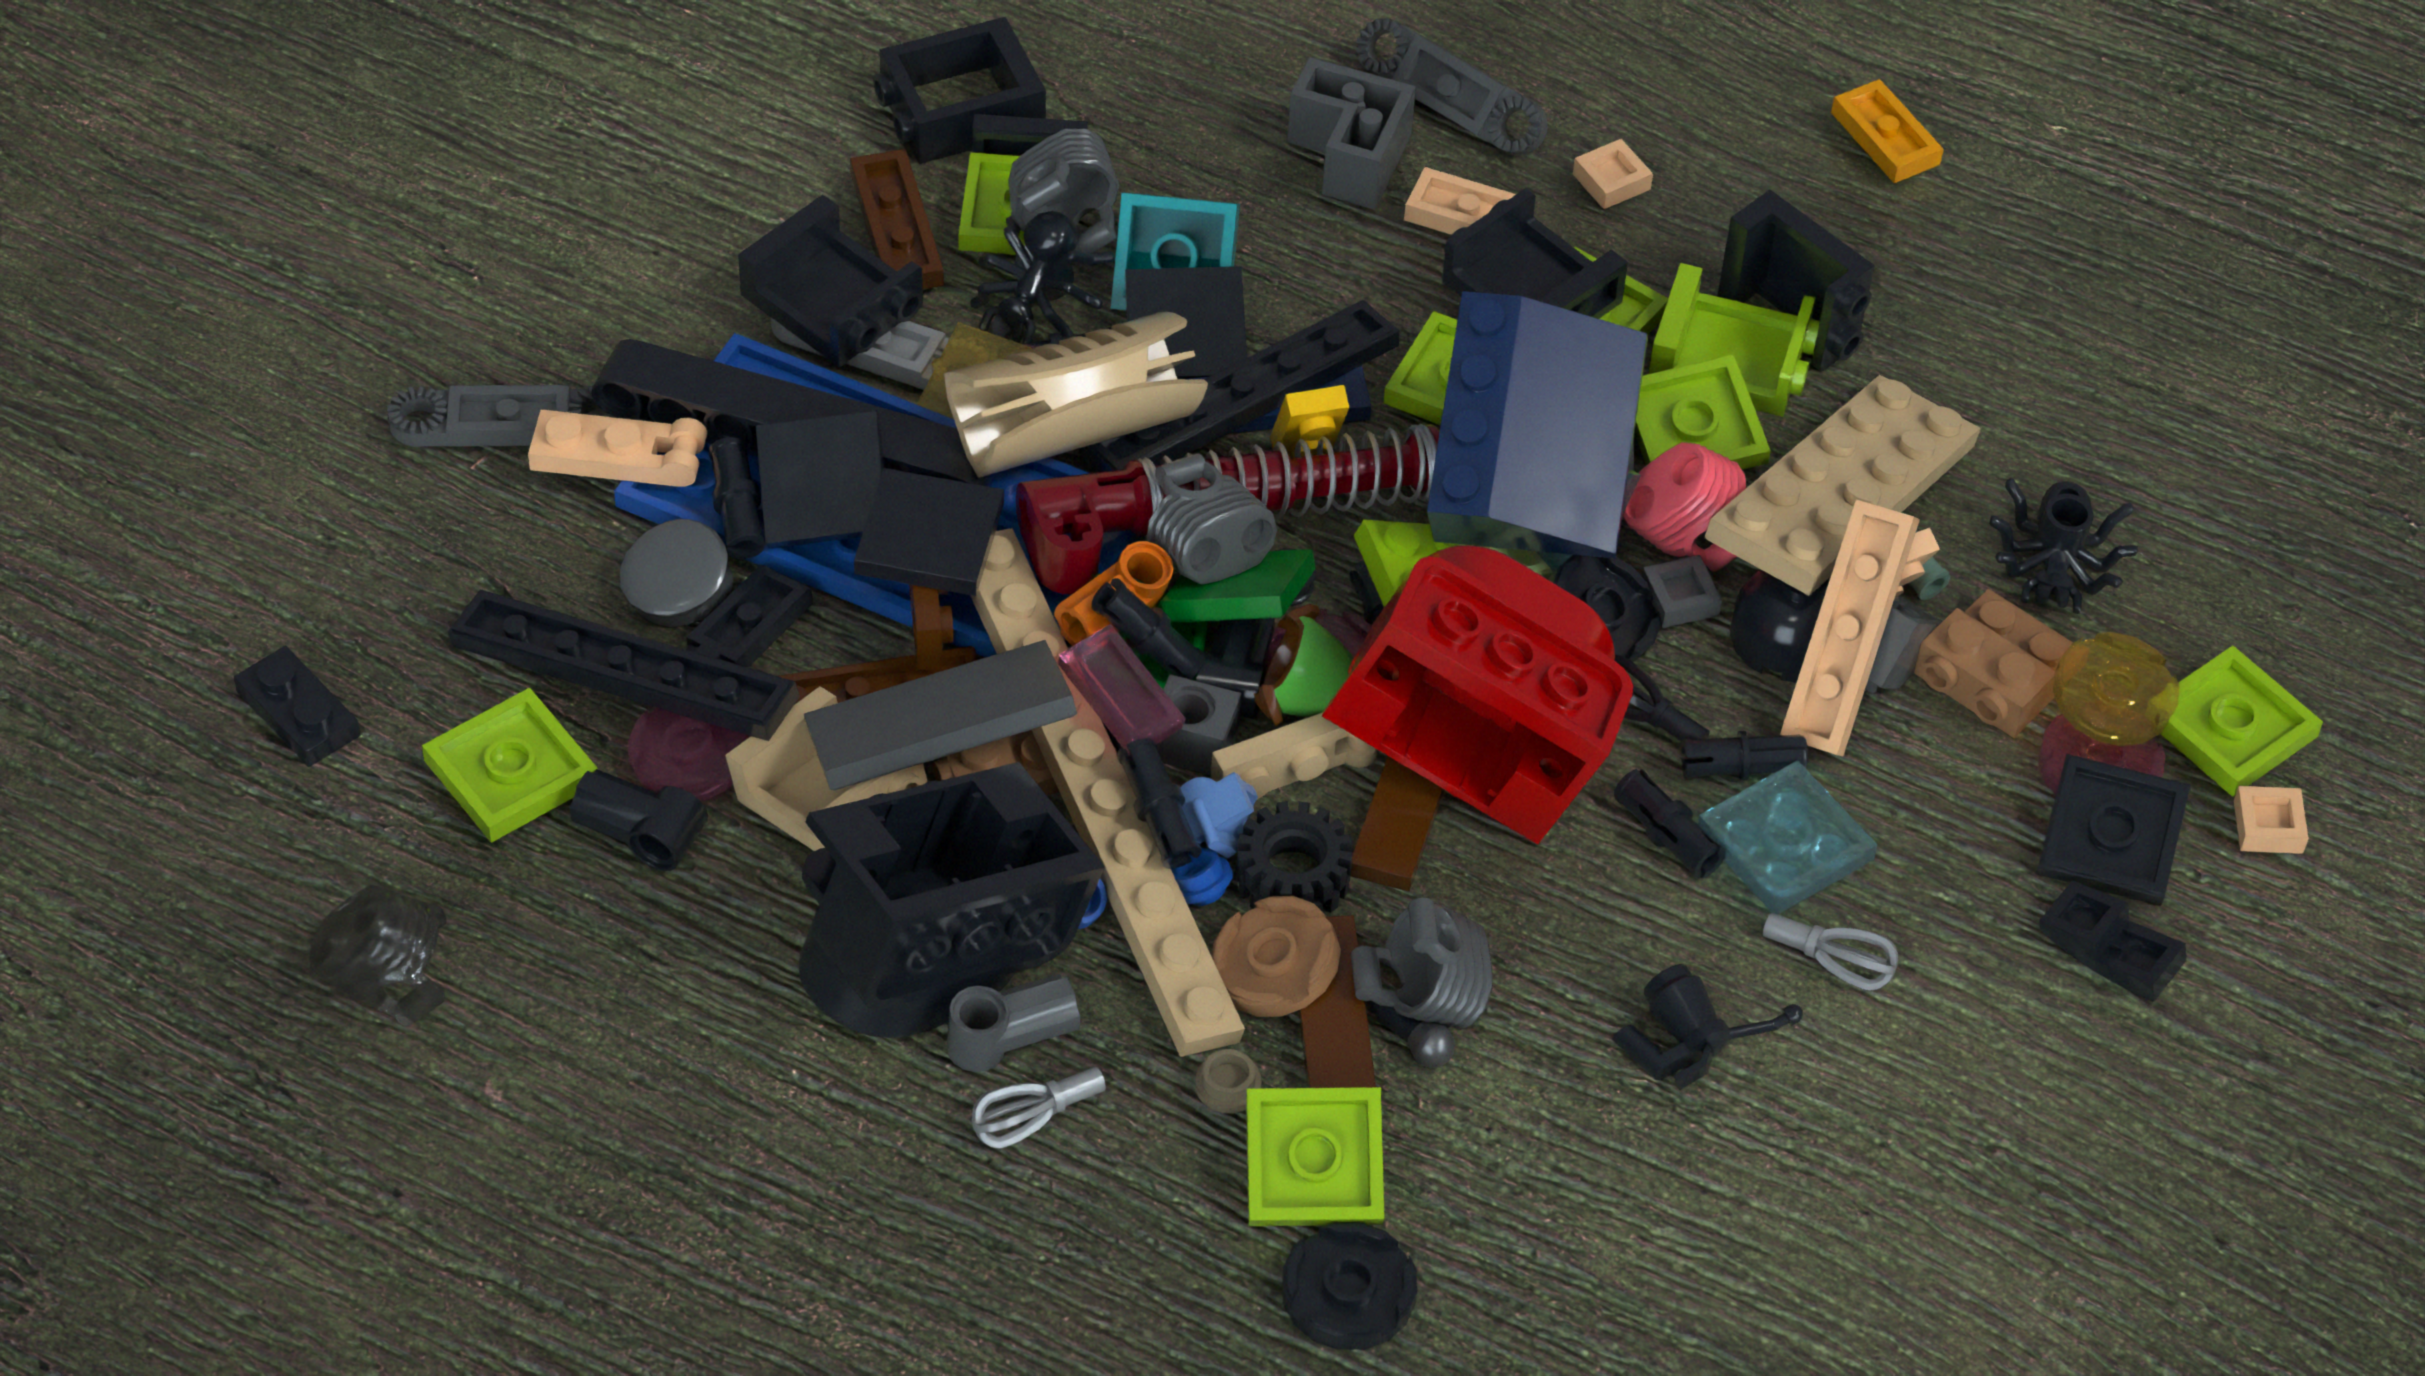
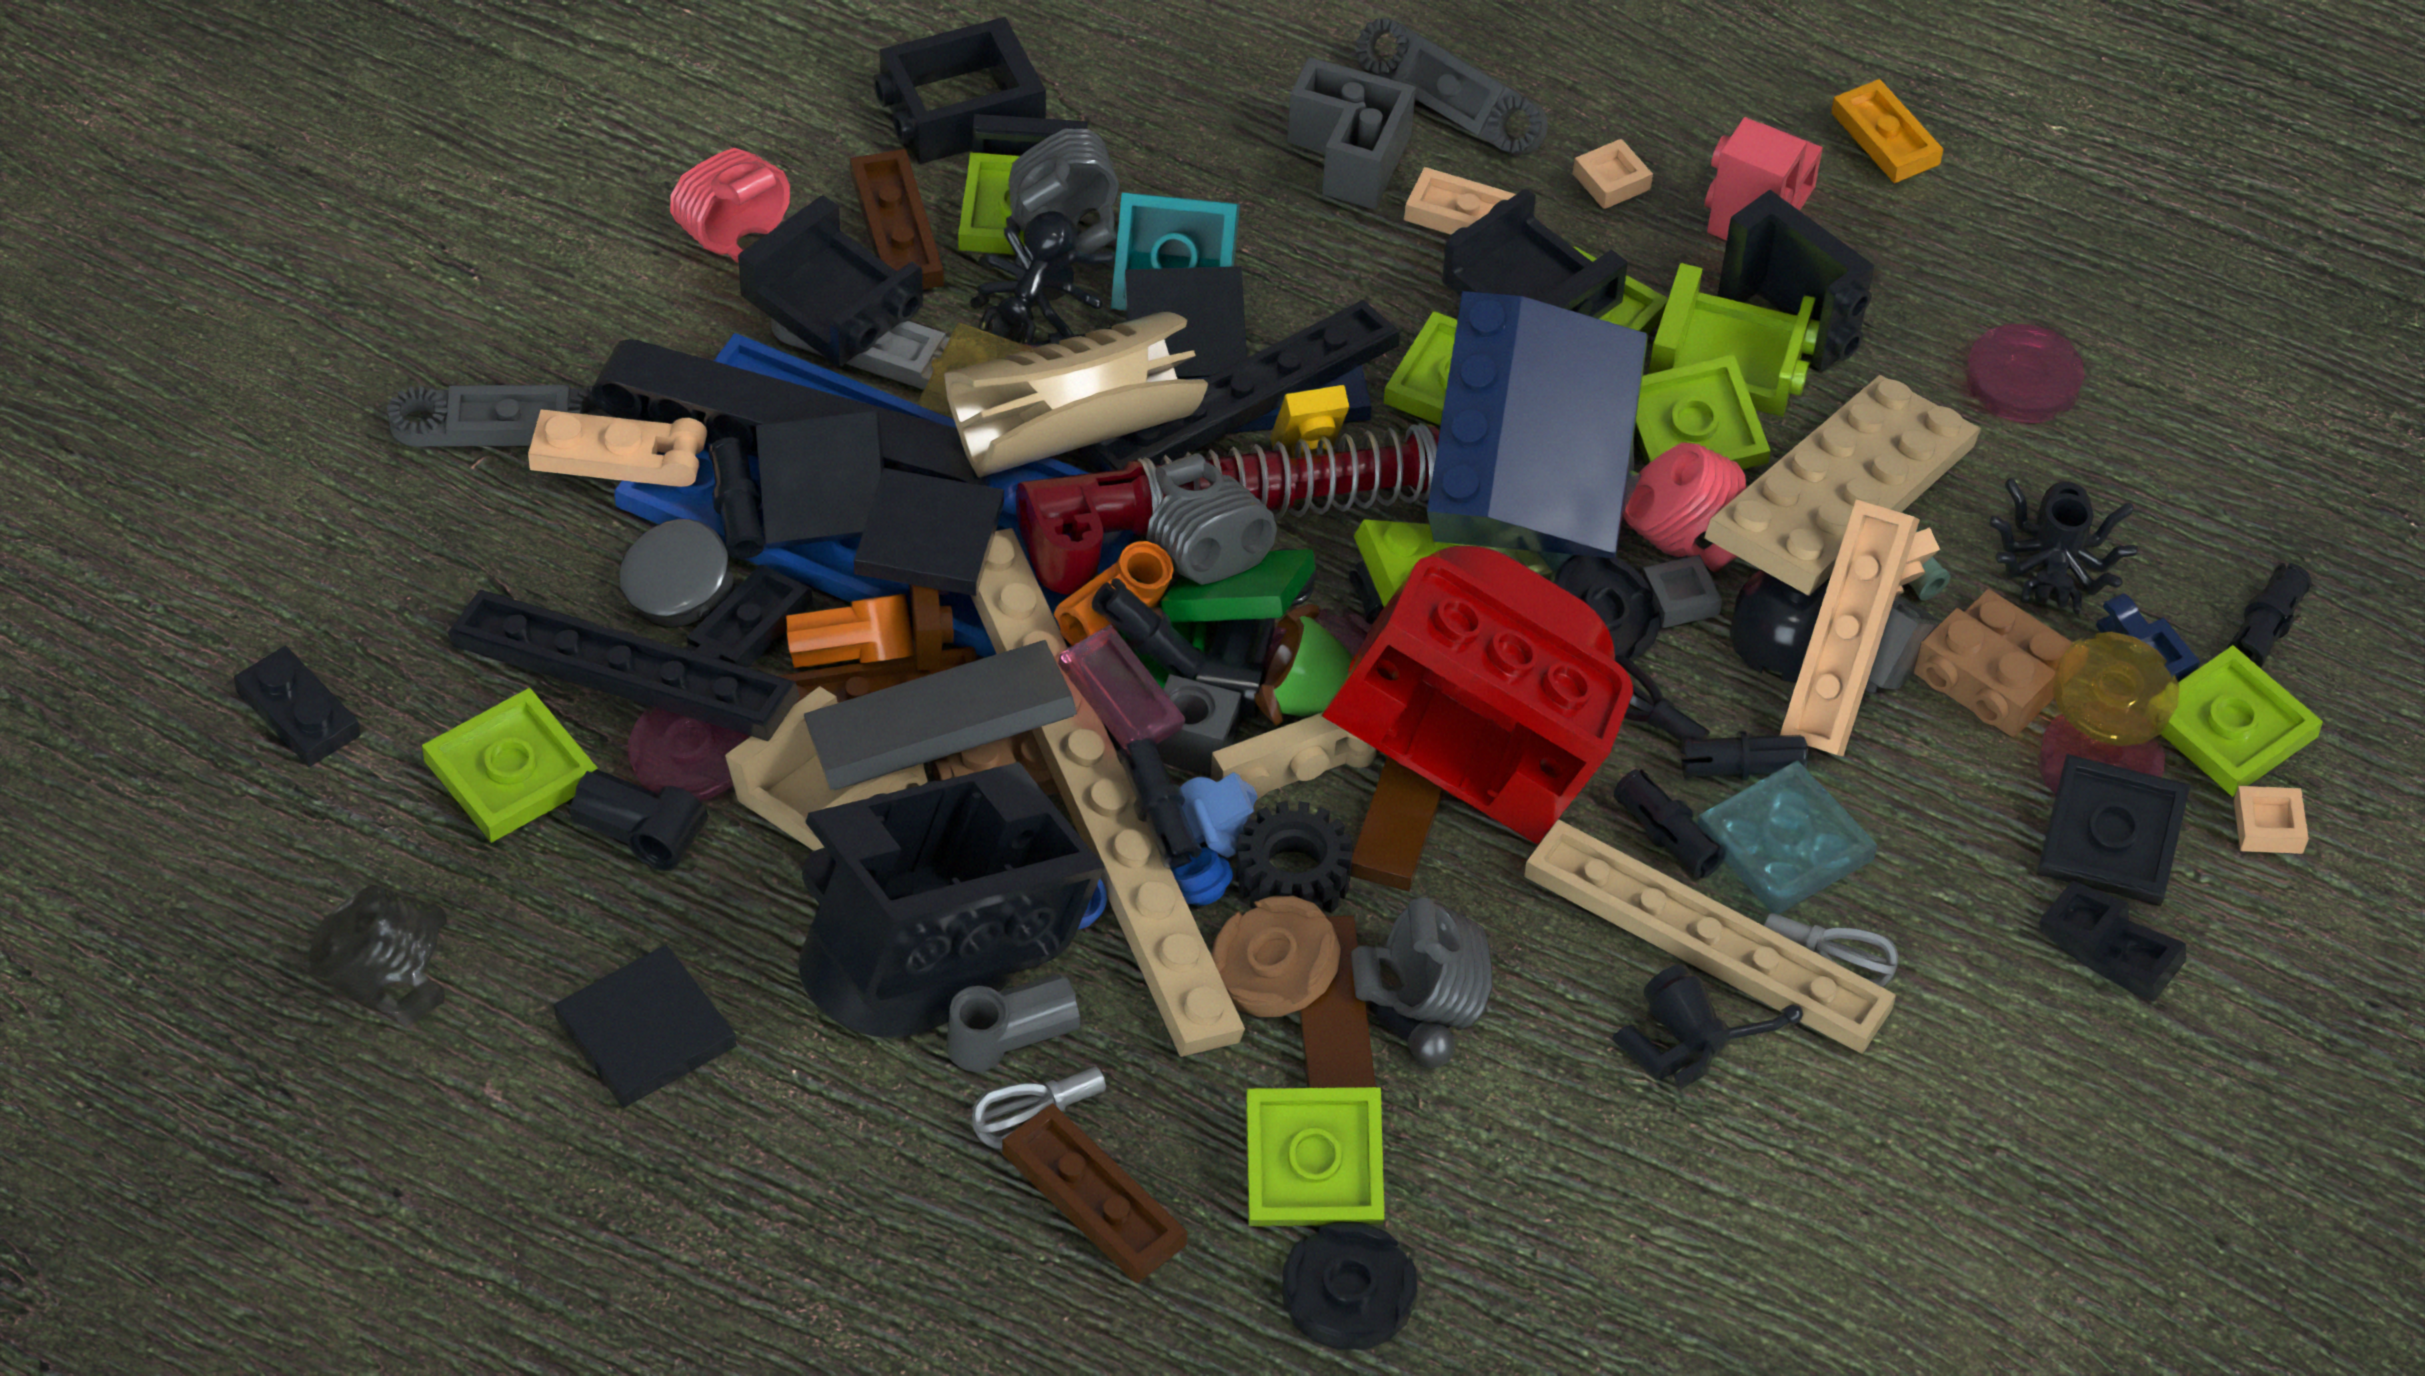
(645, 1025): none -> black tile
(730, 199): none -> coral piece
(865, 631): none -> orange piece
(1094, 1193): none -> reddish brown plate
(1224, 1080): dark tan plate -> none
(1709, 935): none -> tan plate
(1759, 161): none -> coral brick
(2025, 372): none -> clear pink tile
(2127, 620): none -> dark blue plate
(2271, 612): none -> black pin

